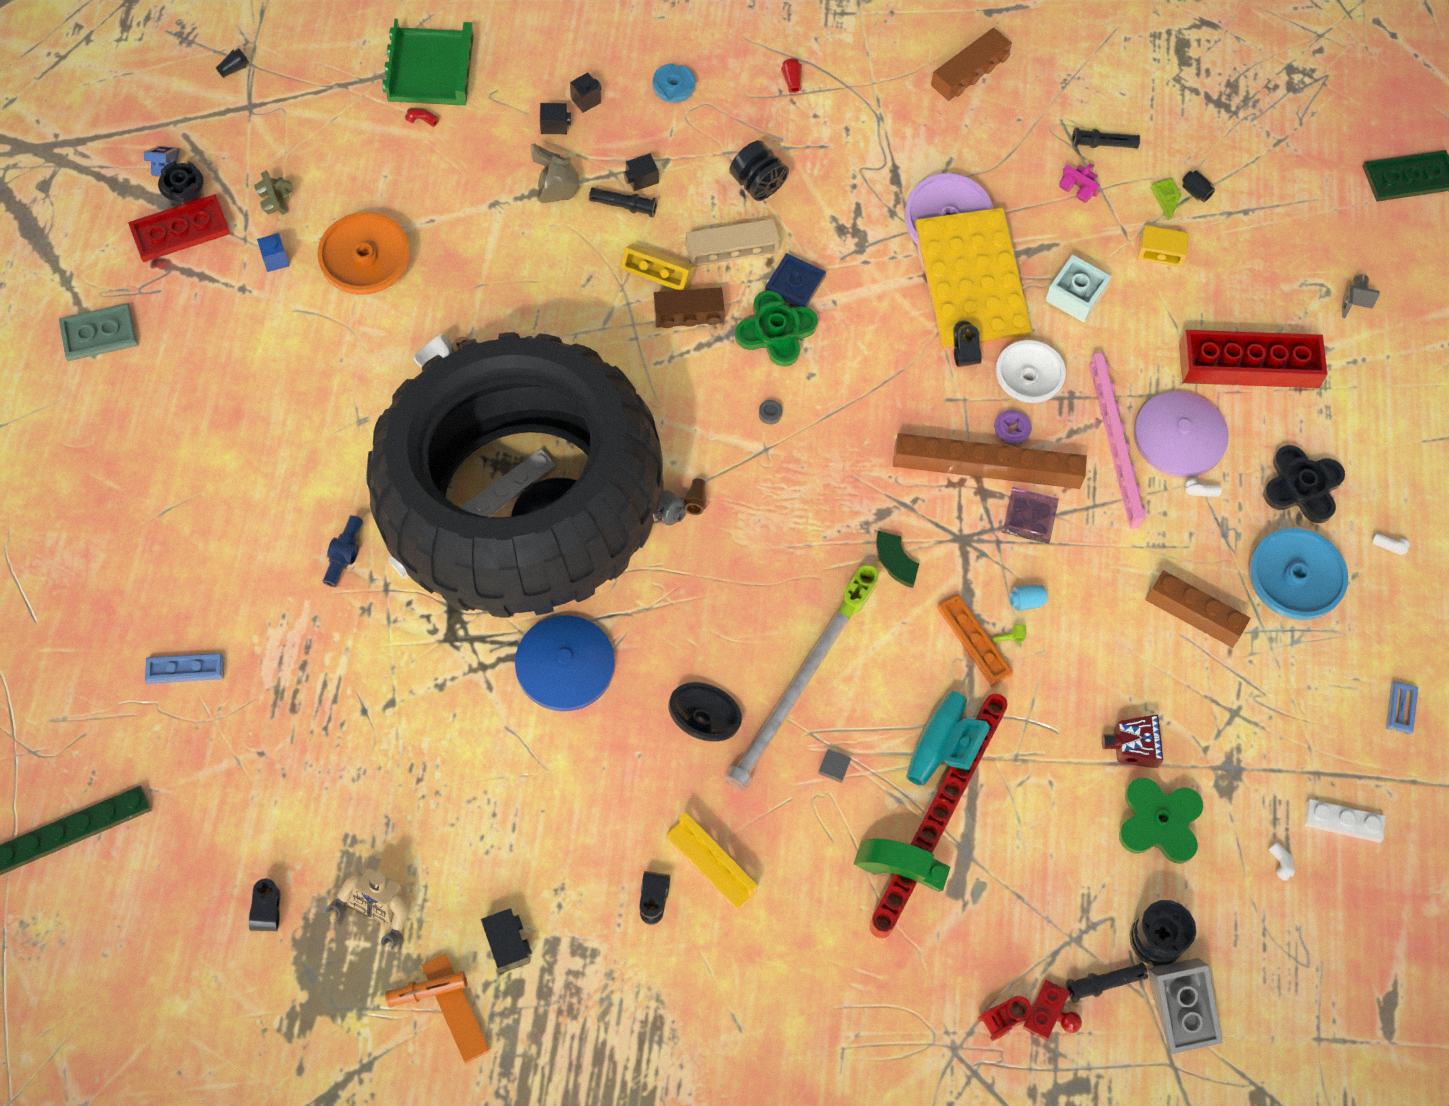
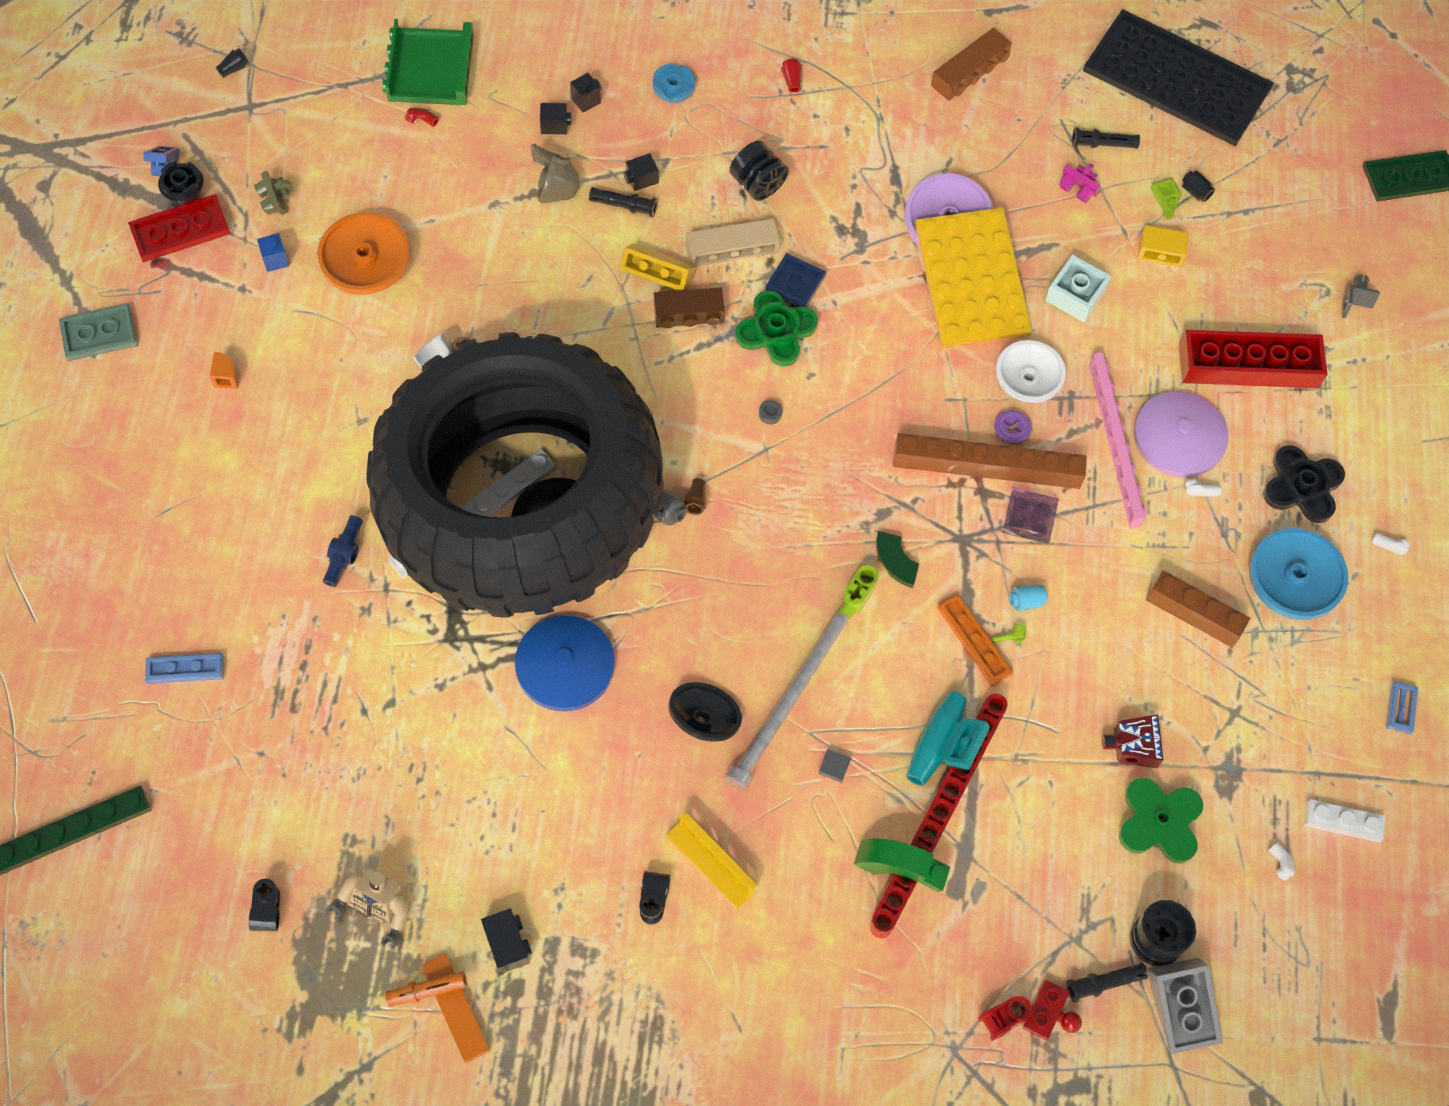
(223, 372): none -> orange brick
(966, 348): black piece -> none
(1178, 77): none -> black plate

